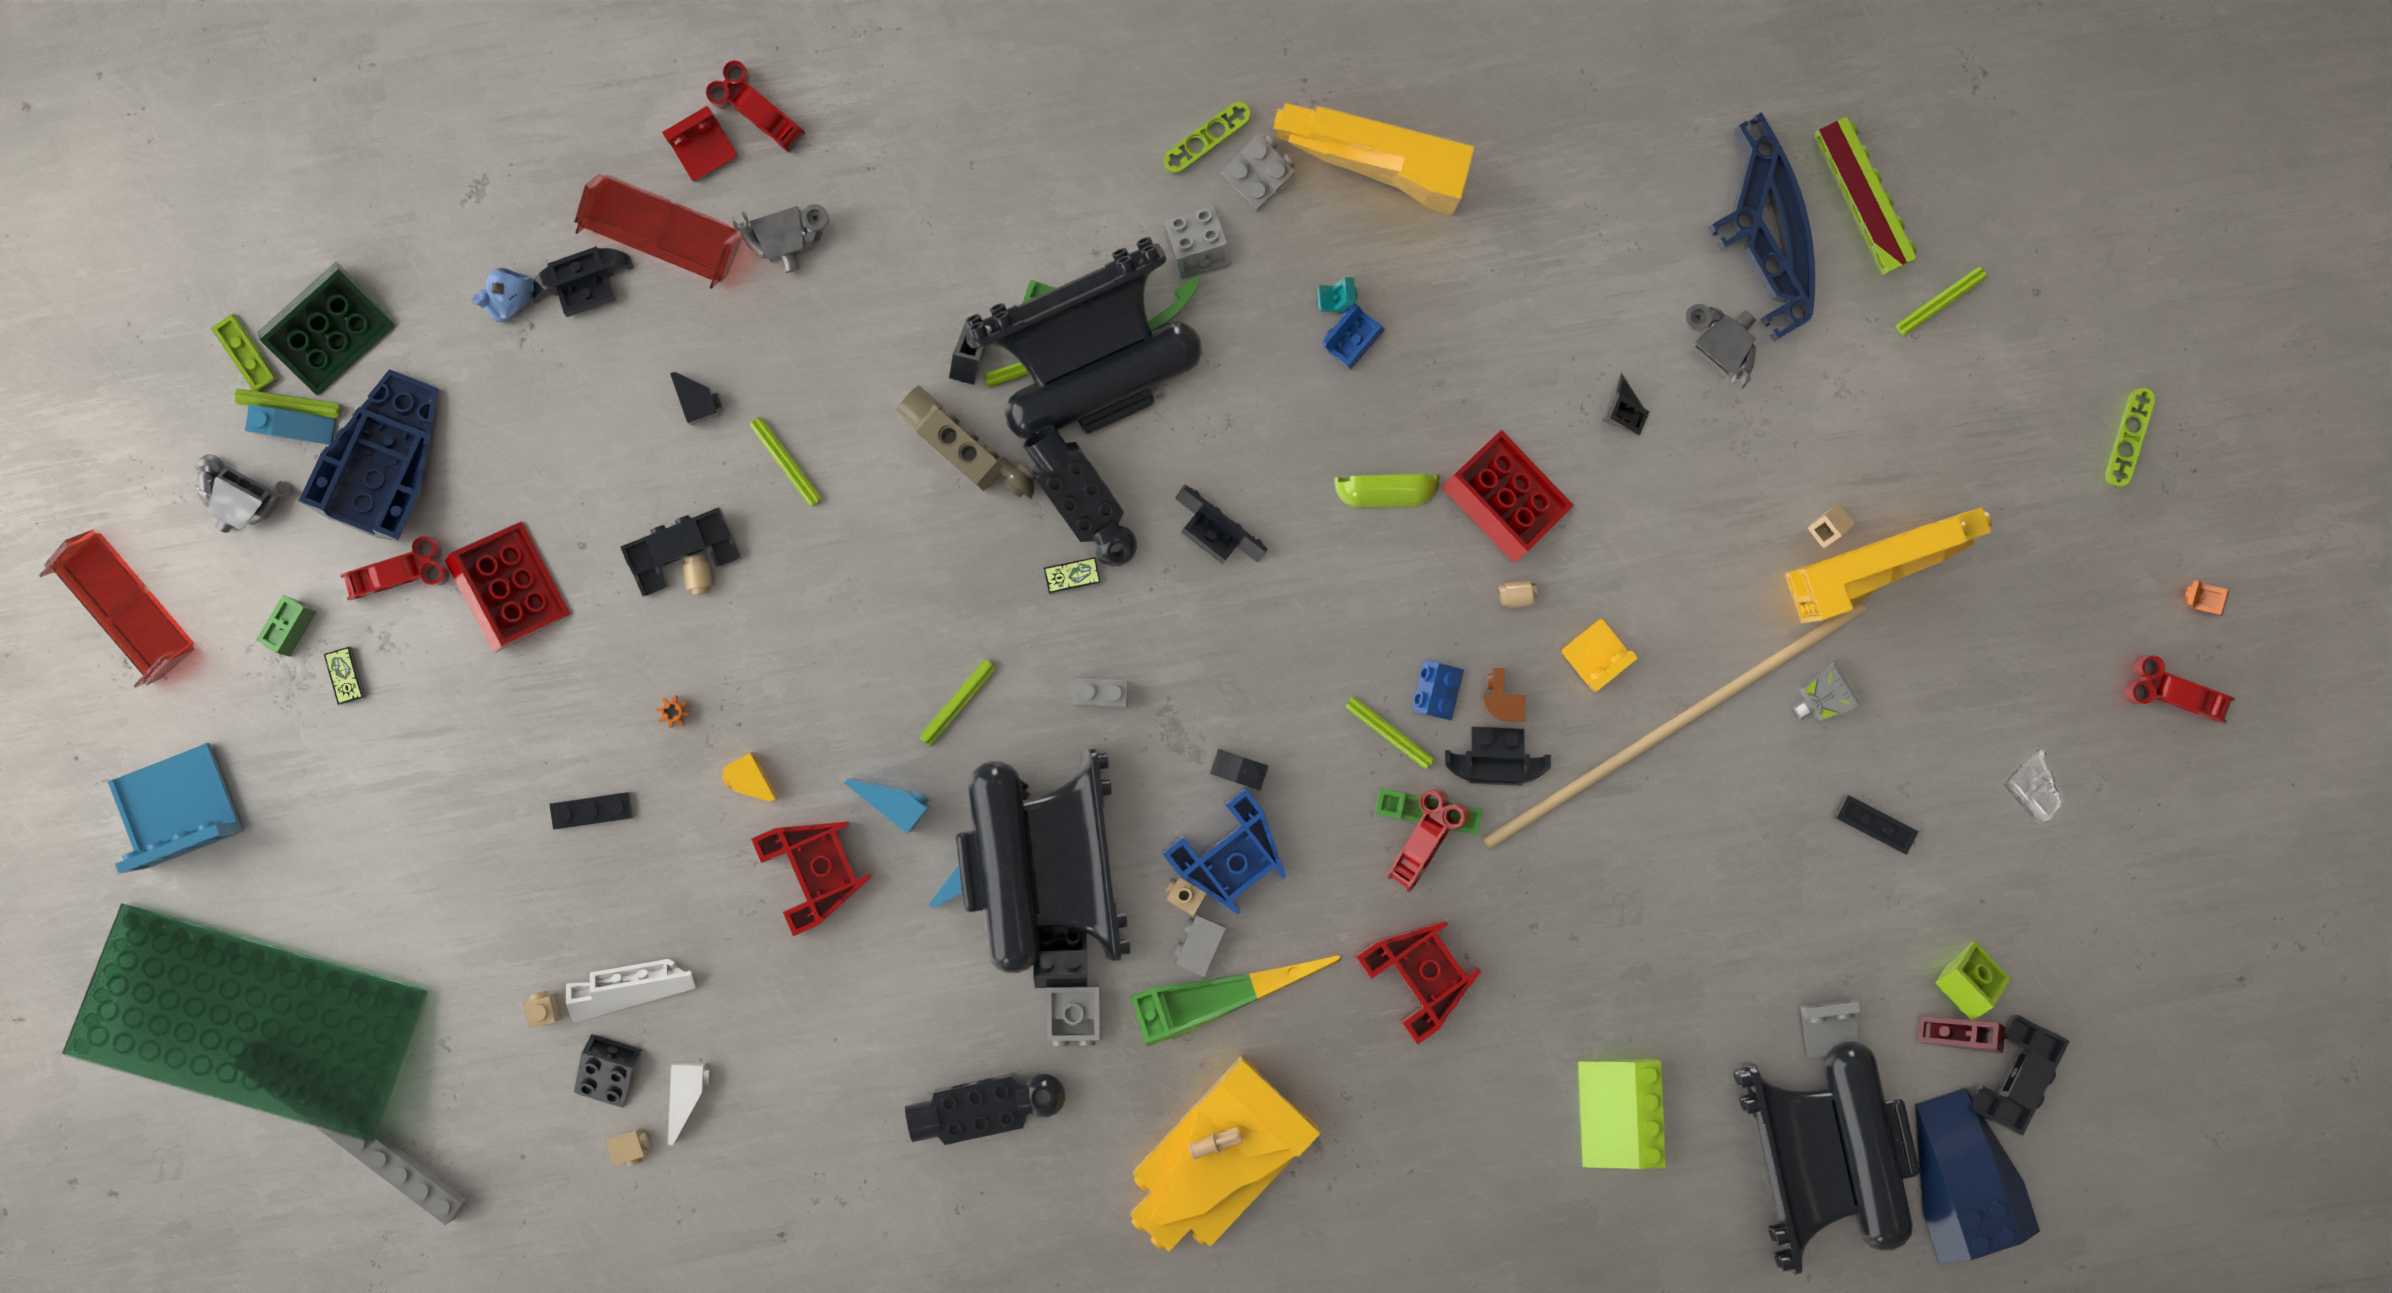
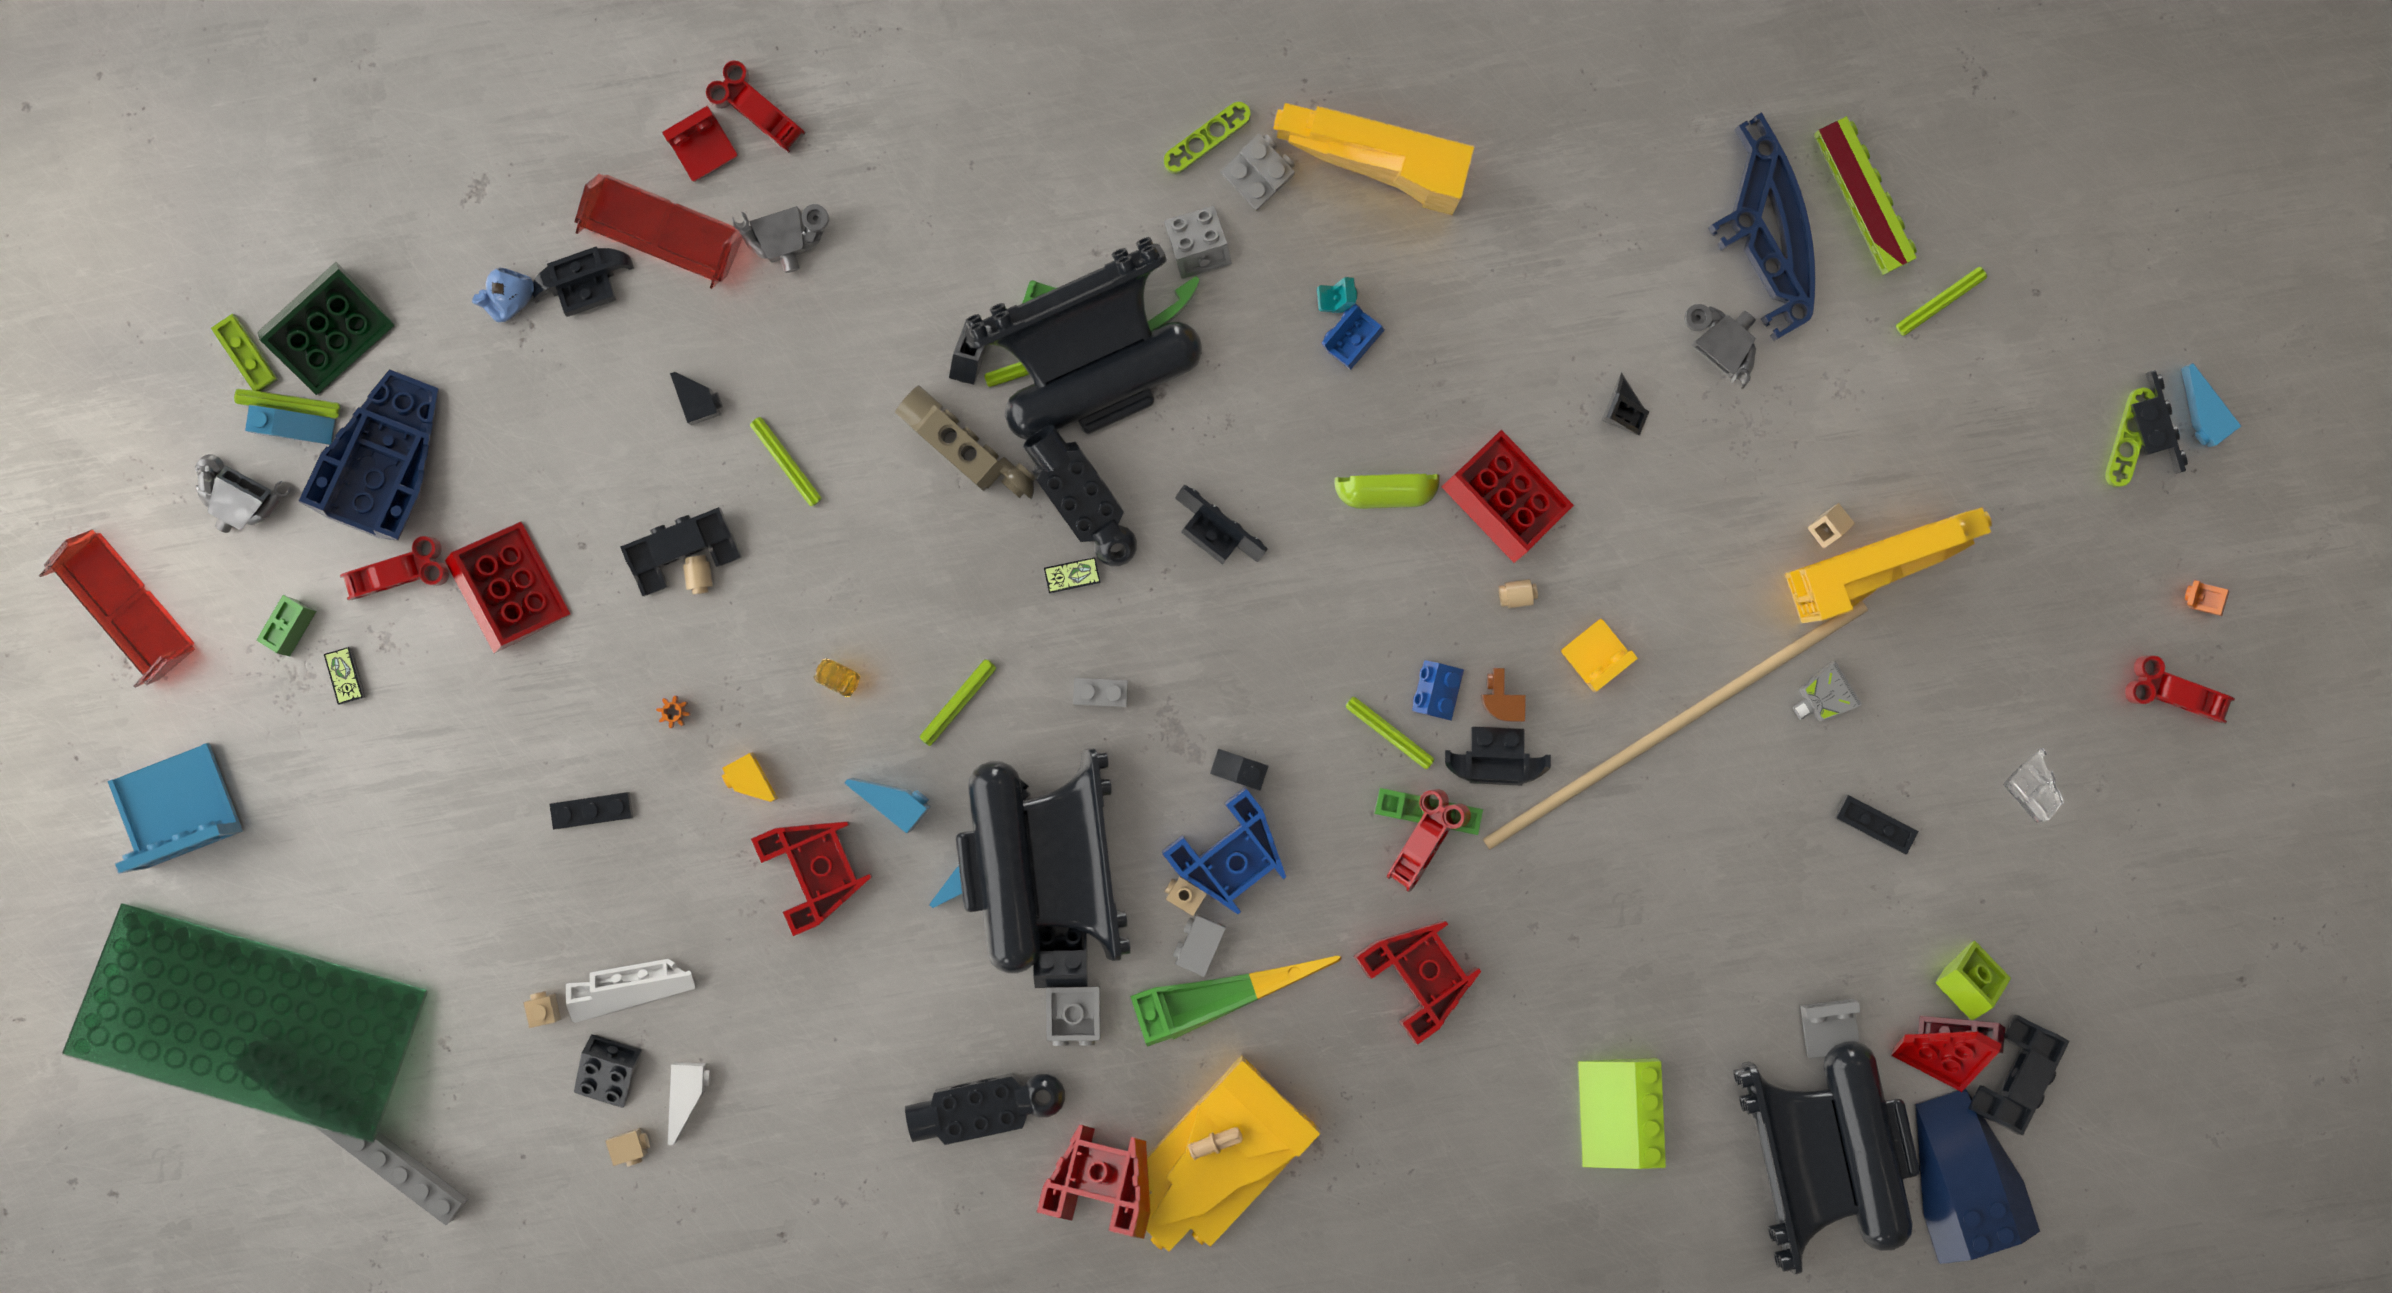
(836, 677): none -> clear yellow gear
(1102, 1175): none -> red wedge
(1948, 1057): none -> red plate
(2155, 424): none -> black bracket
(2207, 411): none -> dark azure slope

